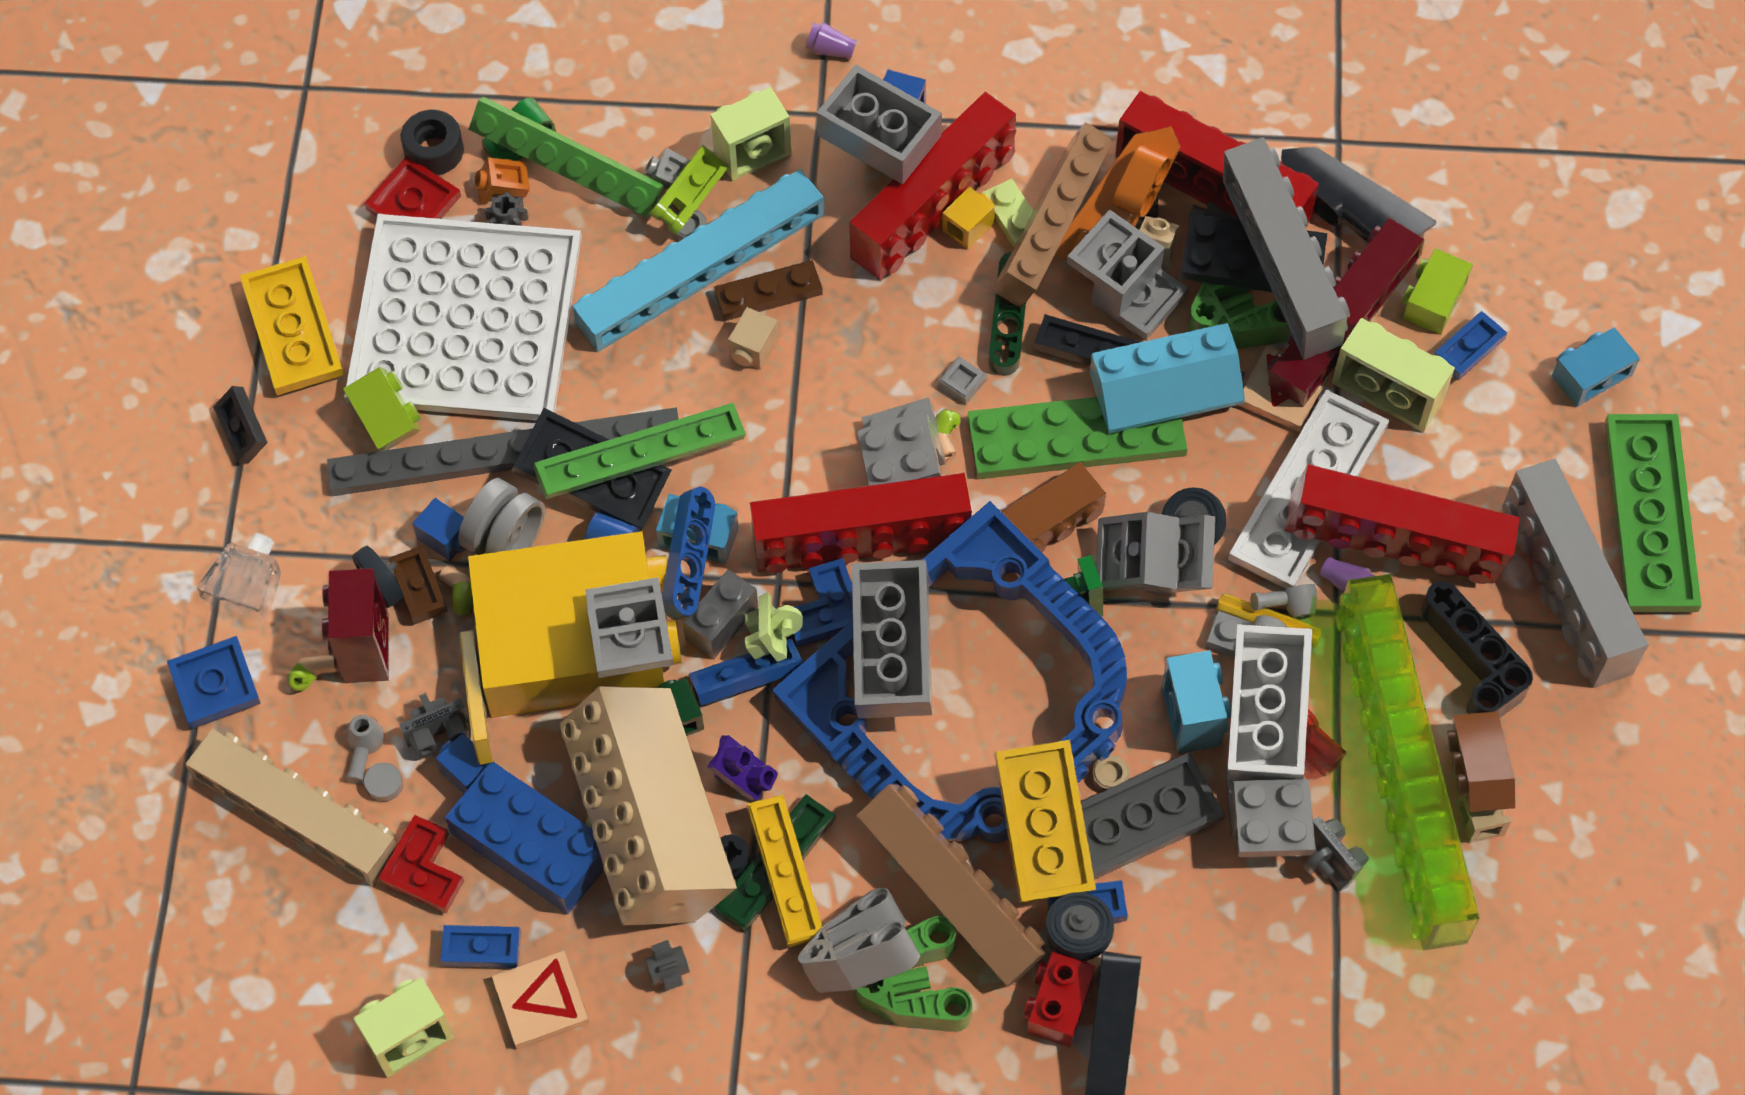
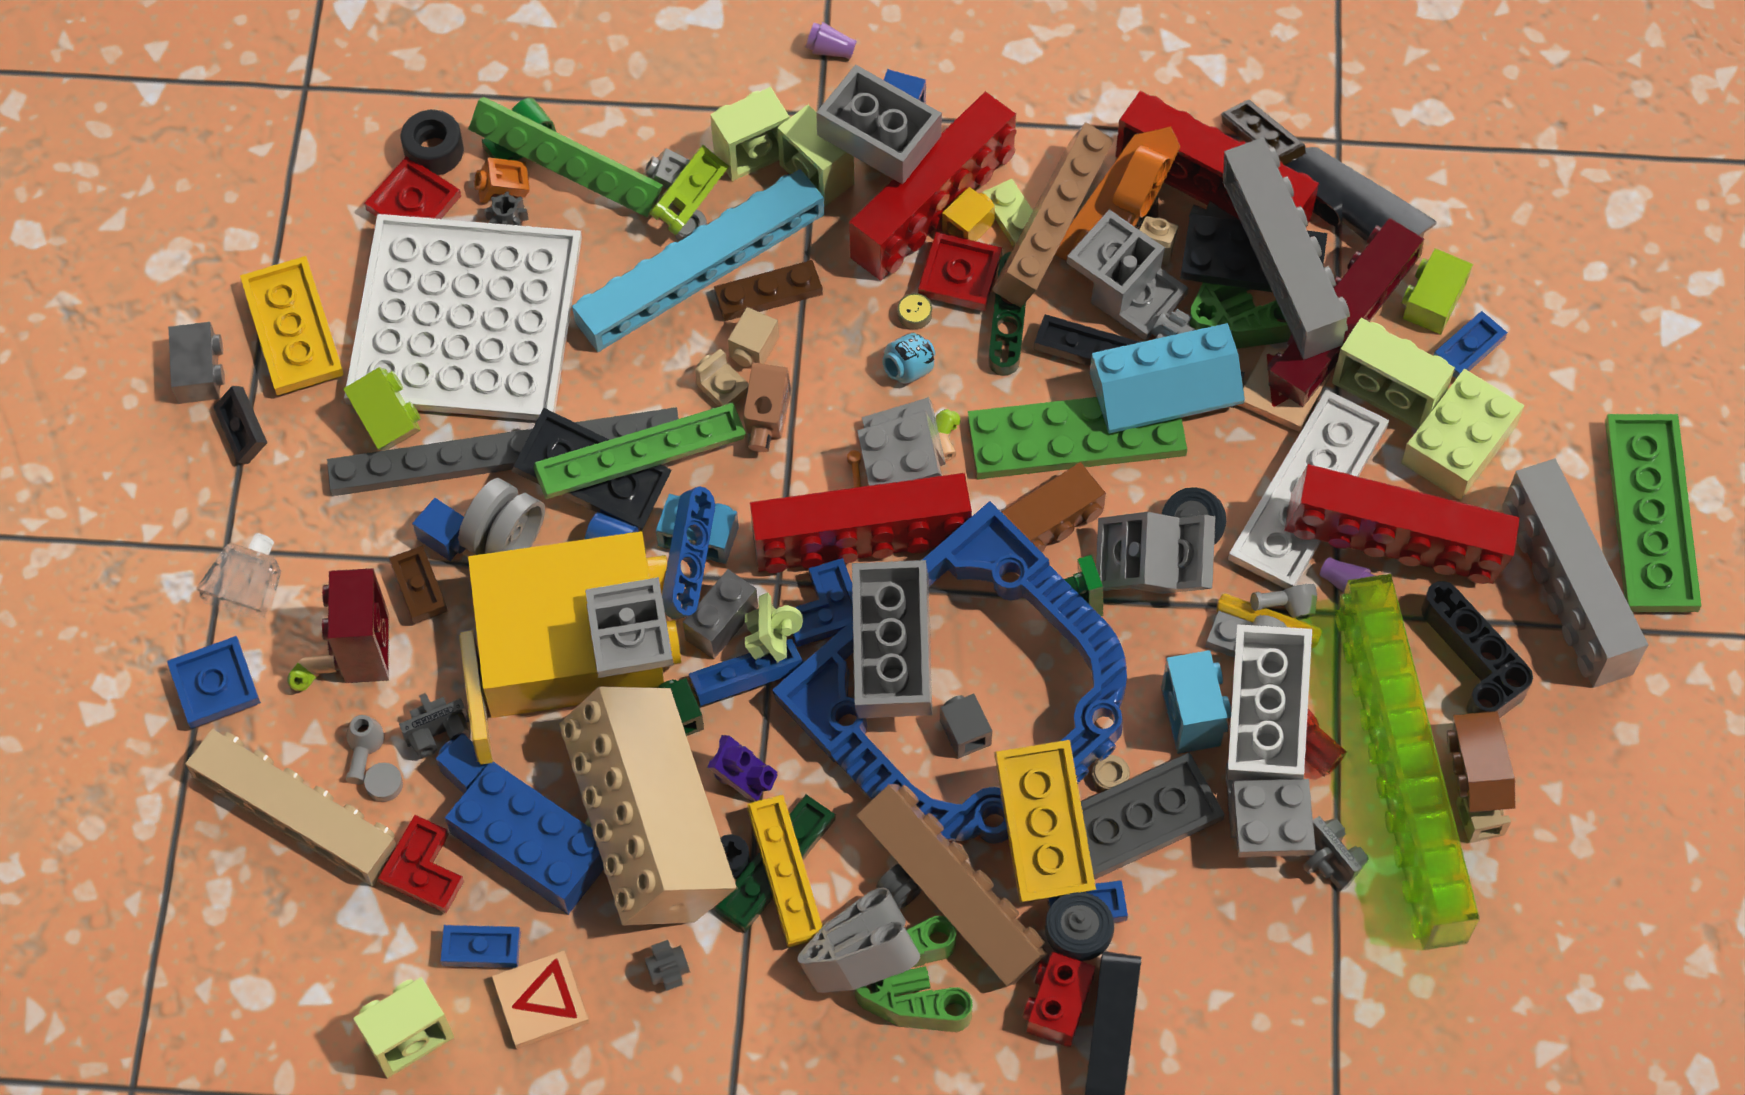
(195, 362): none -> flat silver brick
(390, 589): black wheel -> none
(461, 587): lime arm -> none
(720, 380): none -> tan bracket
(766, 404): none -> nougat torso
(822, 162): none -> yellowish green brick
(854, 459): none -> orange hinge
(900, 885): none -> dark grey wheel
(908, 358): none -> medium azure head
(914, 311): none -> light yellow tile
(960, 271): none -> red plate
(962, 380): light grey tile -> none
(965, 725): none -> dark grey brick
(1172, 324): none -> light grey gear
(1253, 123): none -> dark brown tile
(1462, 434): none -> yellowish green brick
(1595, 366): dark azure brick -> none

